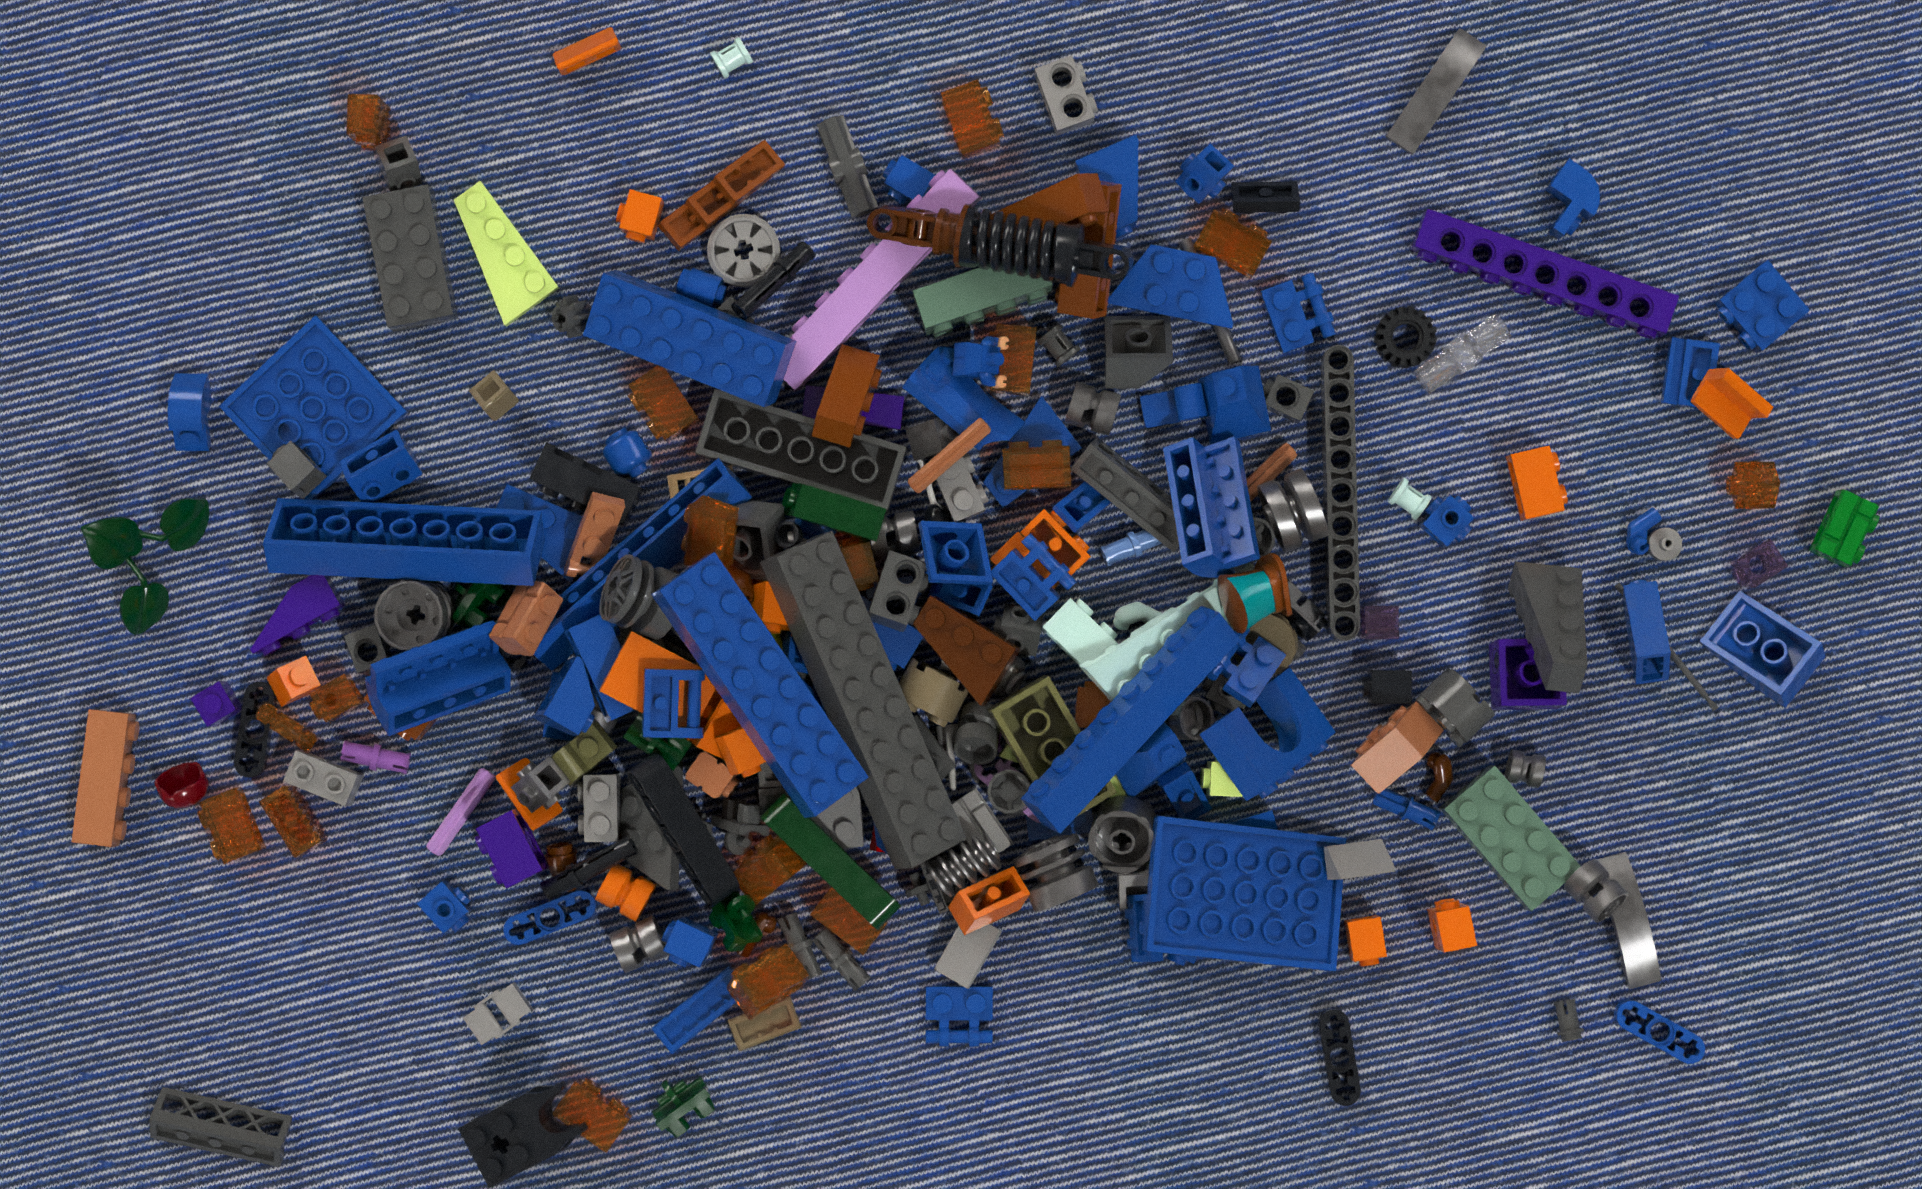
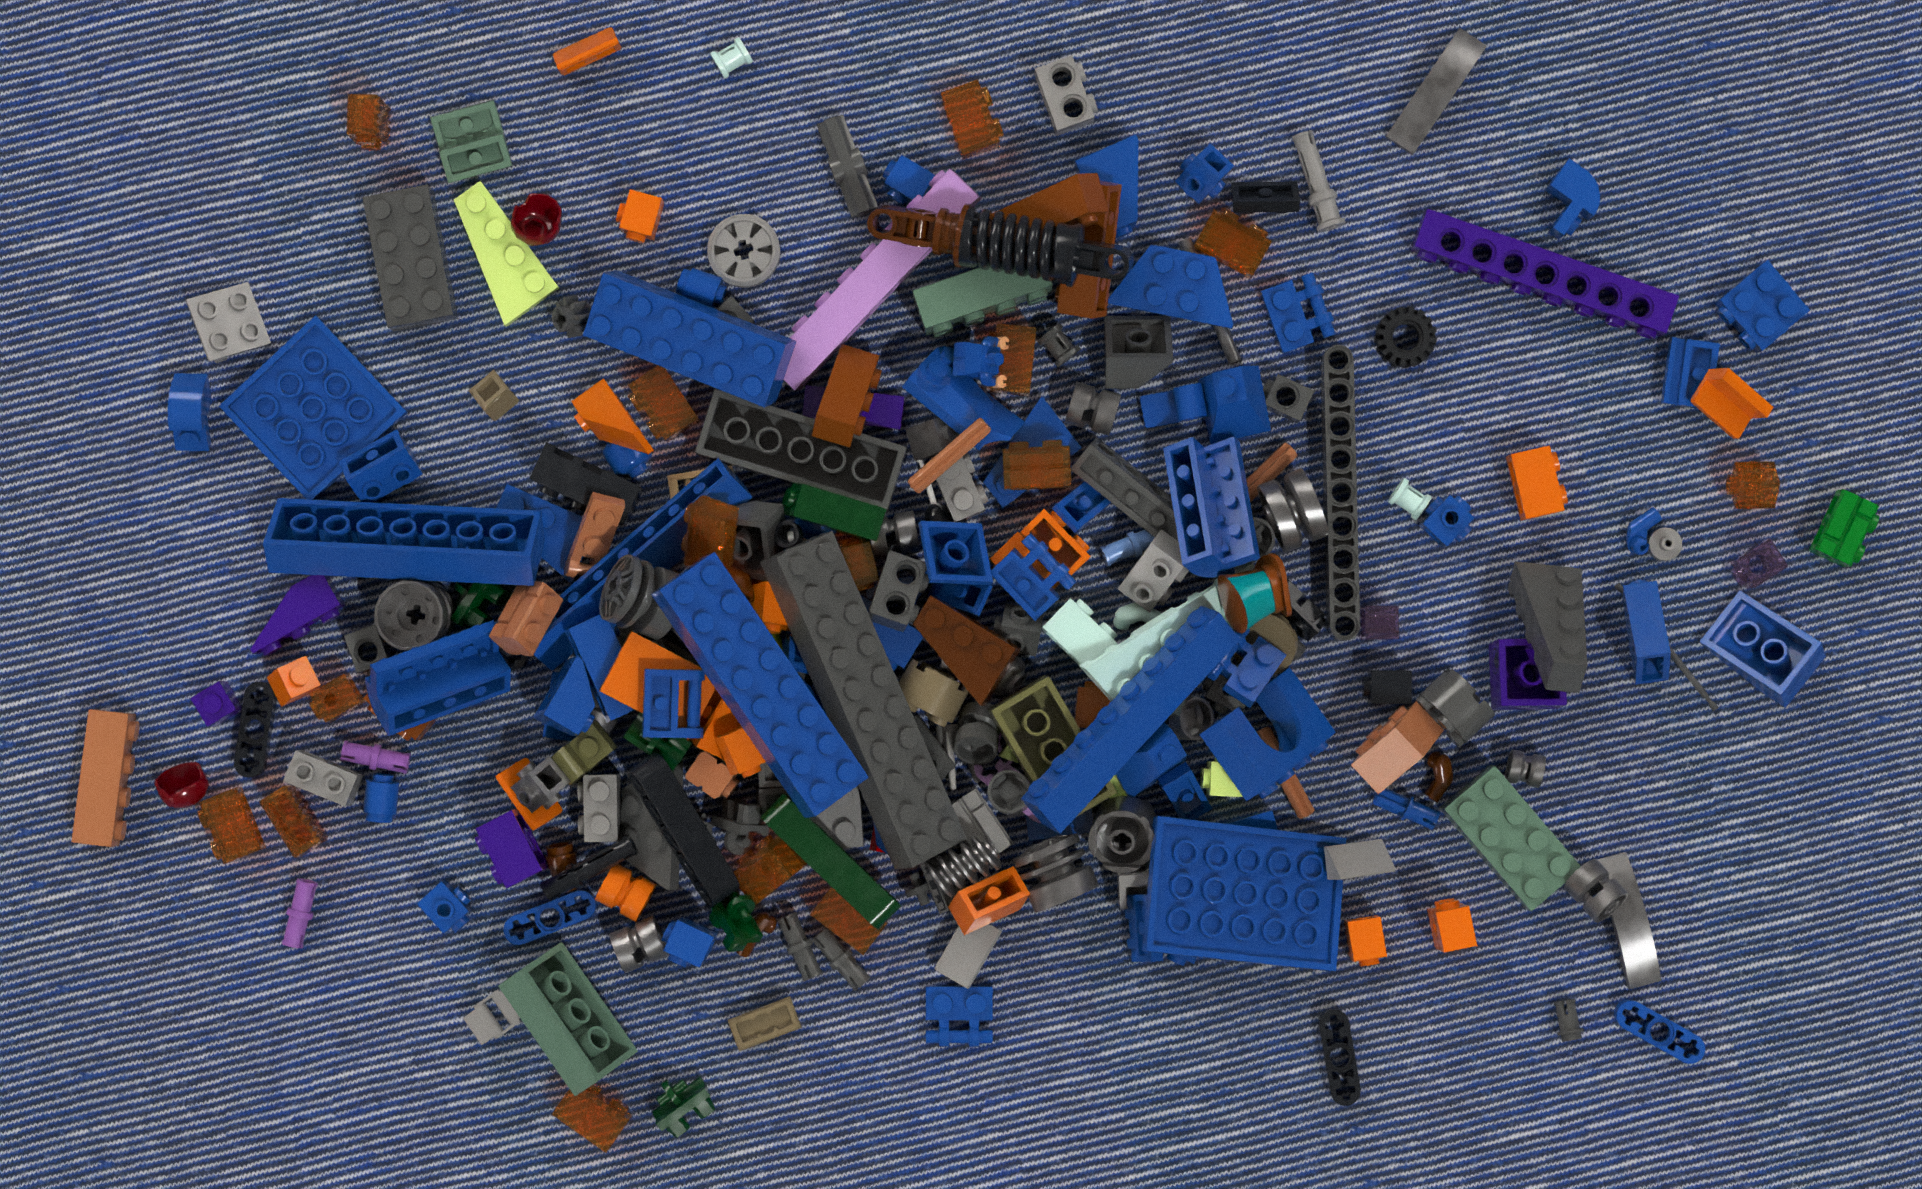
(119, 538): dark green plant -> none
(218, 1137): dark grey fence -> none
(228, 322): none -> light grey hinge
(286, 726): clear orange axle -> none
(296, 469): dark grey brick -> none
(299, 913): none -> medium lavender pin
(381, 798): none -> blue brick
(398, 164): dark grey brick -> none
(460, 812): lavender axle -> none
(471, 141): none -> sand green slope
(518, 1134): black brick -> none
(537, 219): none -> dark red hair
(568, 1018): none -> sand green brick
(608, 418): none -> orange slope
(696, 1012): blue plate -> none
(721, 195): dark orange slope -> none
(767, 980): clear orange brick -> none
(782, 272): black pin -> none
(1154, 572): none -> light grey brick
(1292, 786): none -> nougat axle
(1321, 196): none -> light grey pin
(1462, 353): clear piece -> none

